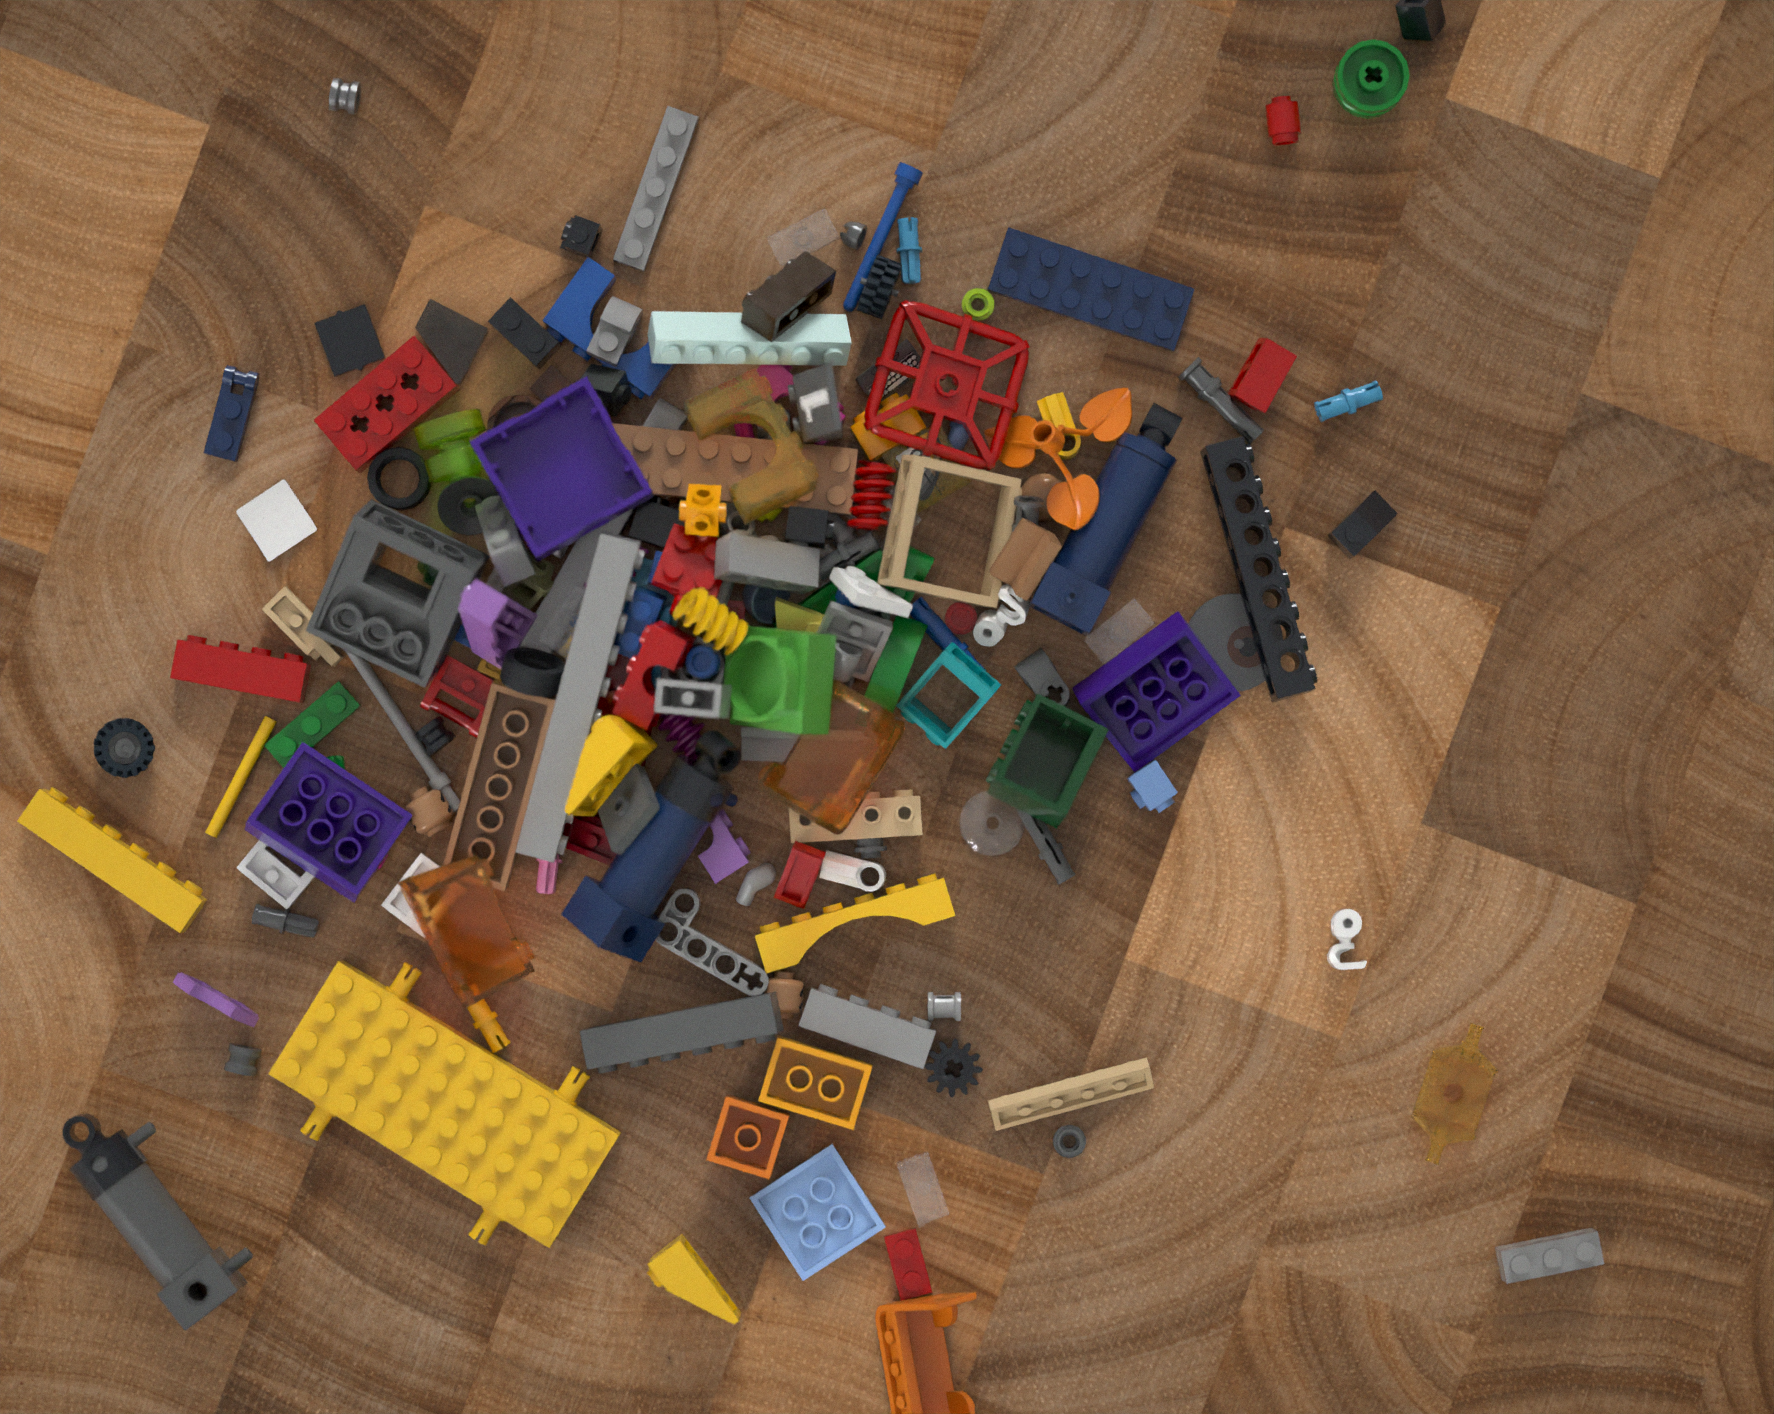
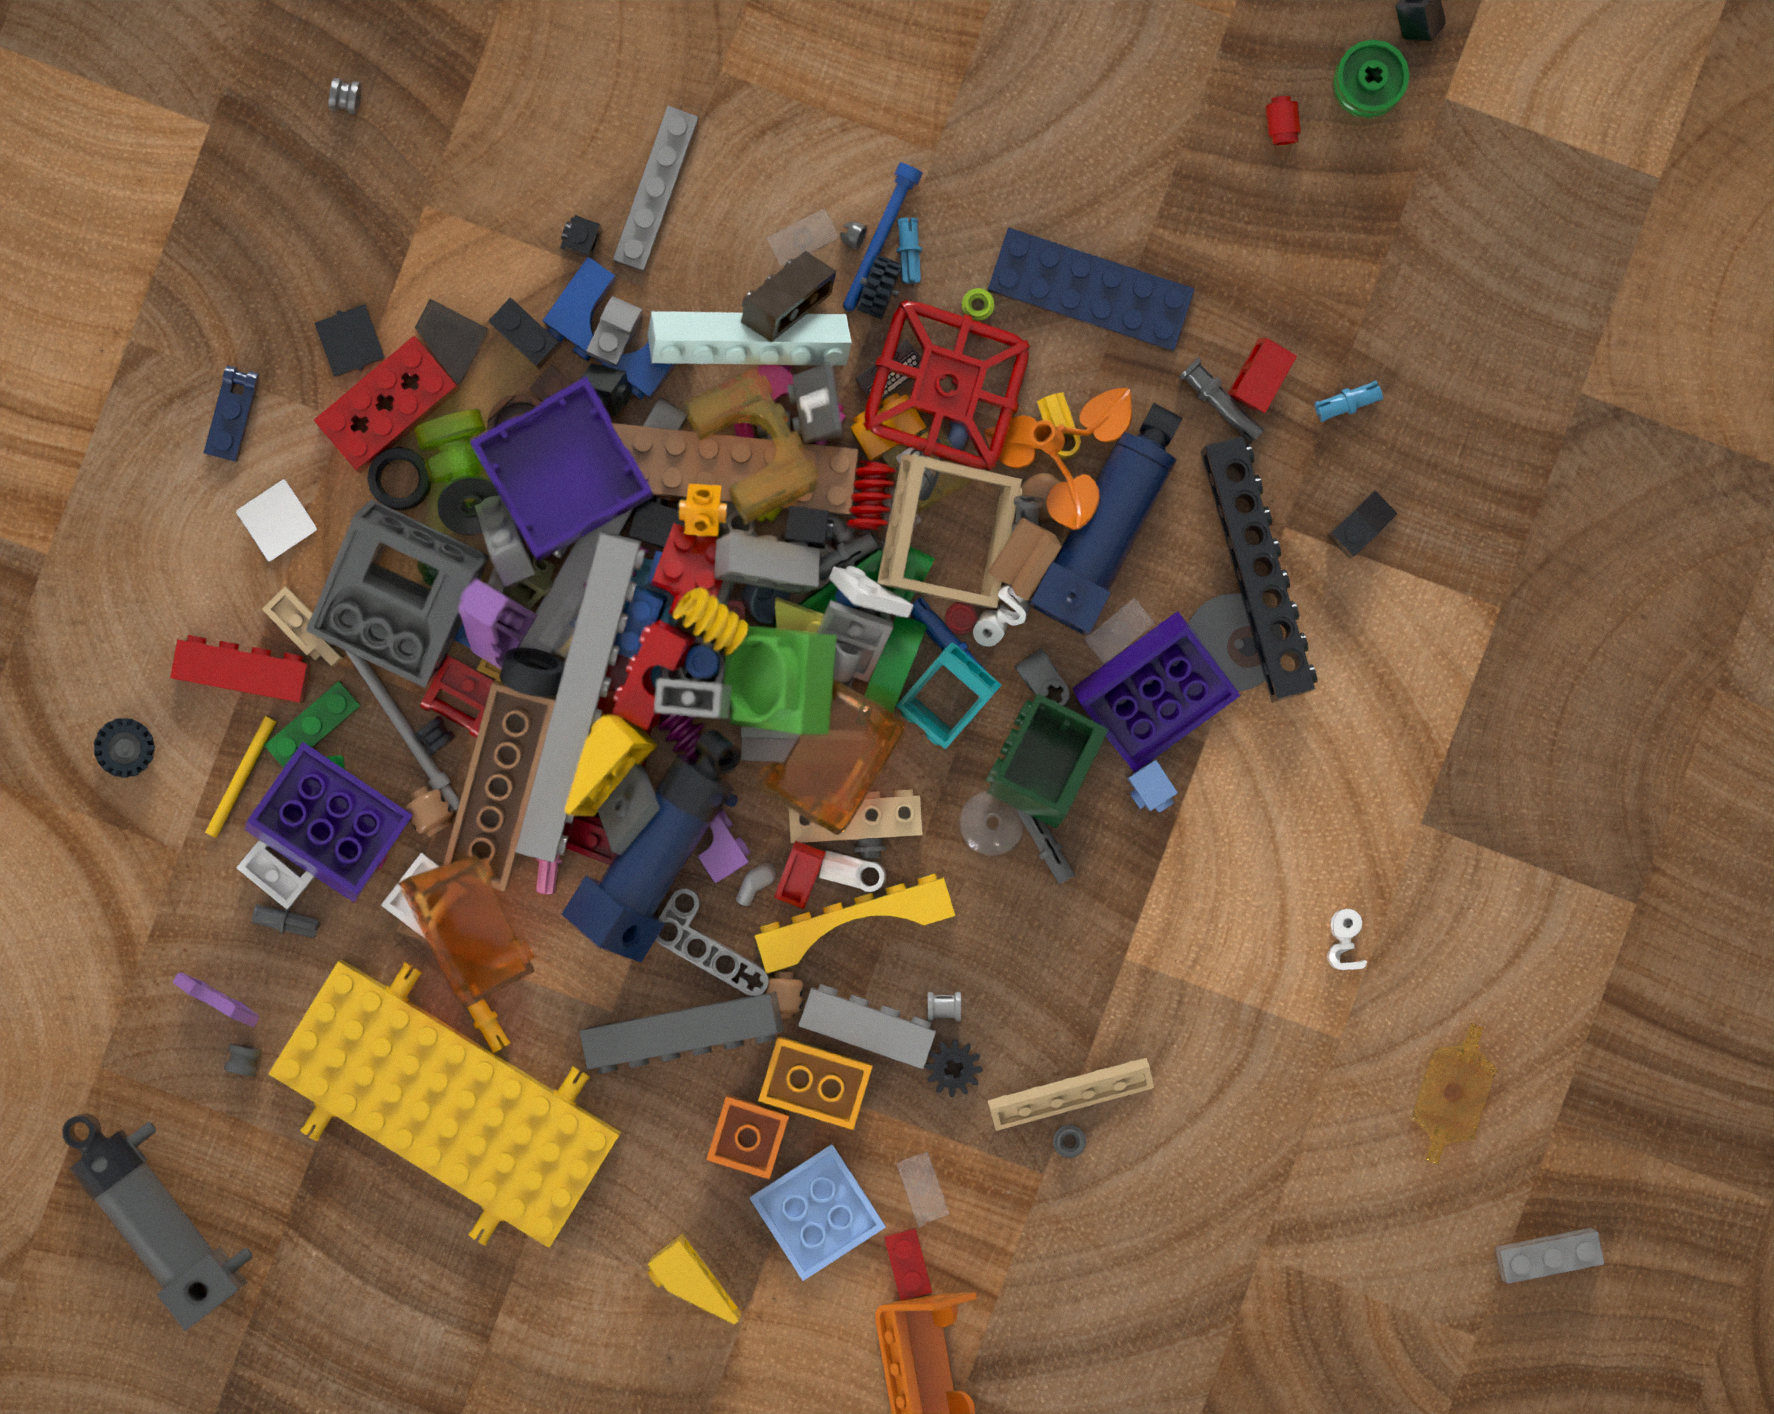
(113, 860): yellow brick -> none

